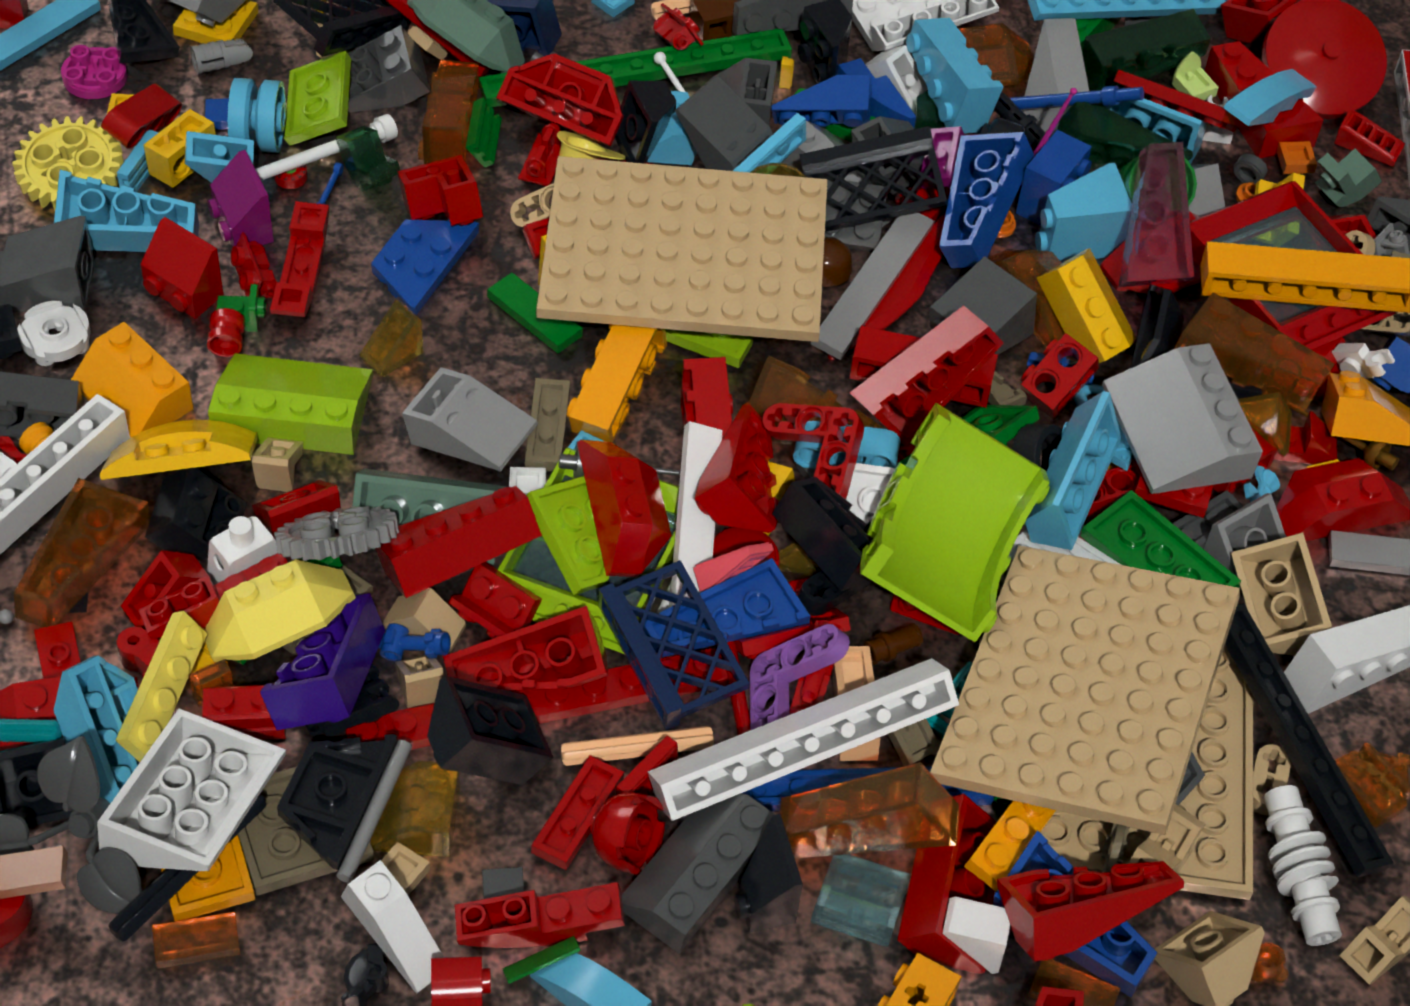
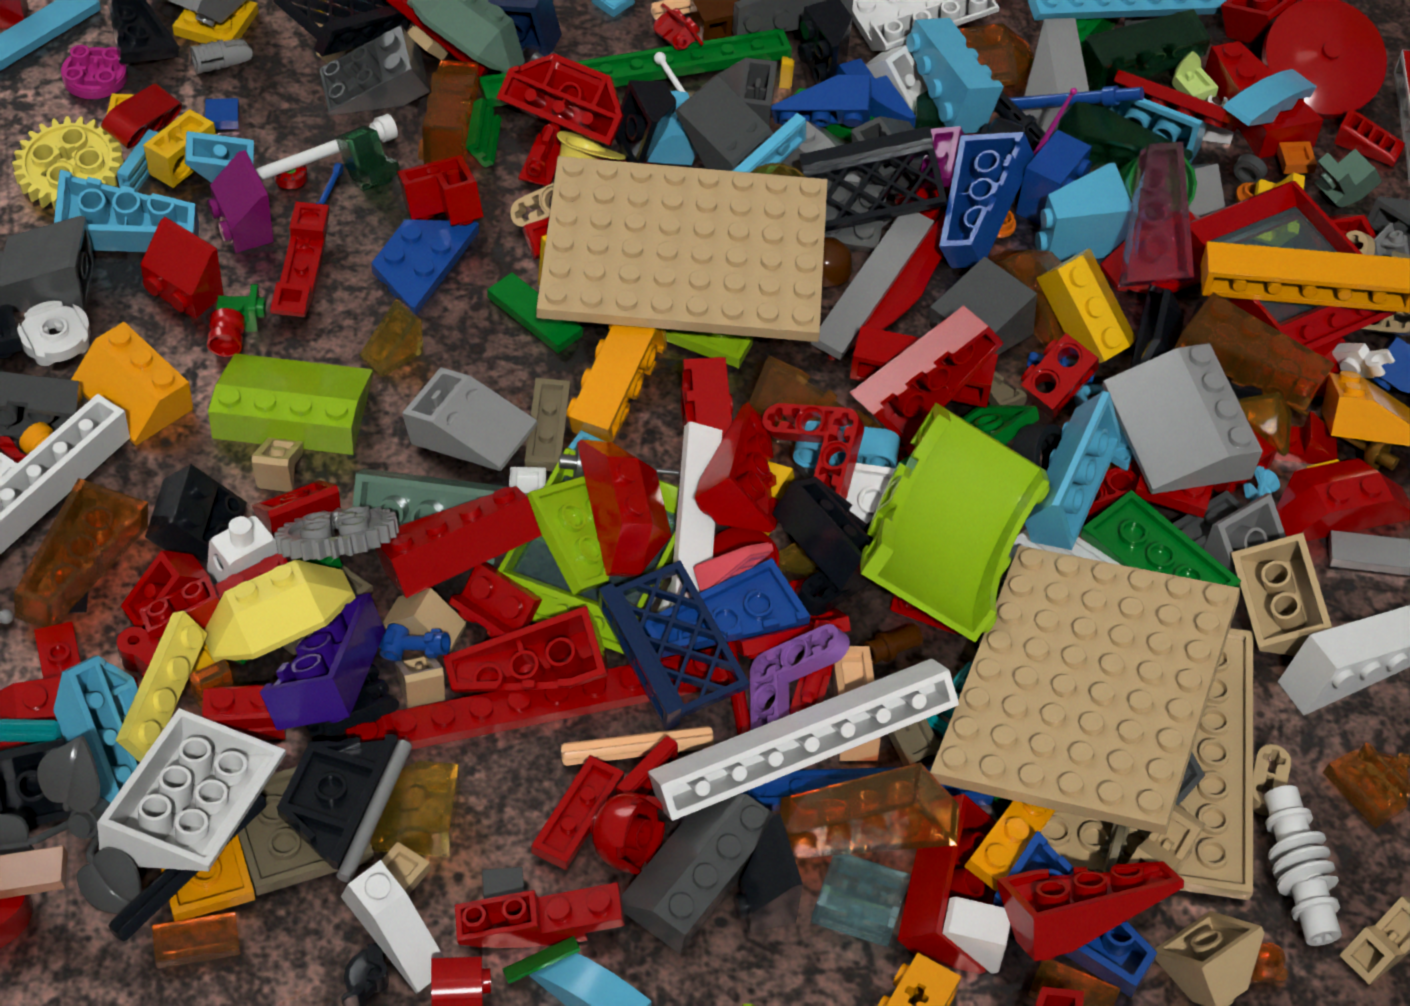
(180, 447): yellow slope -> none
(253, 267): red hinge -> none
(258, 113): medium azure wheel -> none
(317, 98): lime tile -> none
(486, 732): black slope -> none
(1305, 747): black plate -> none

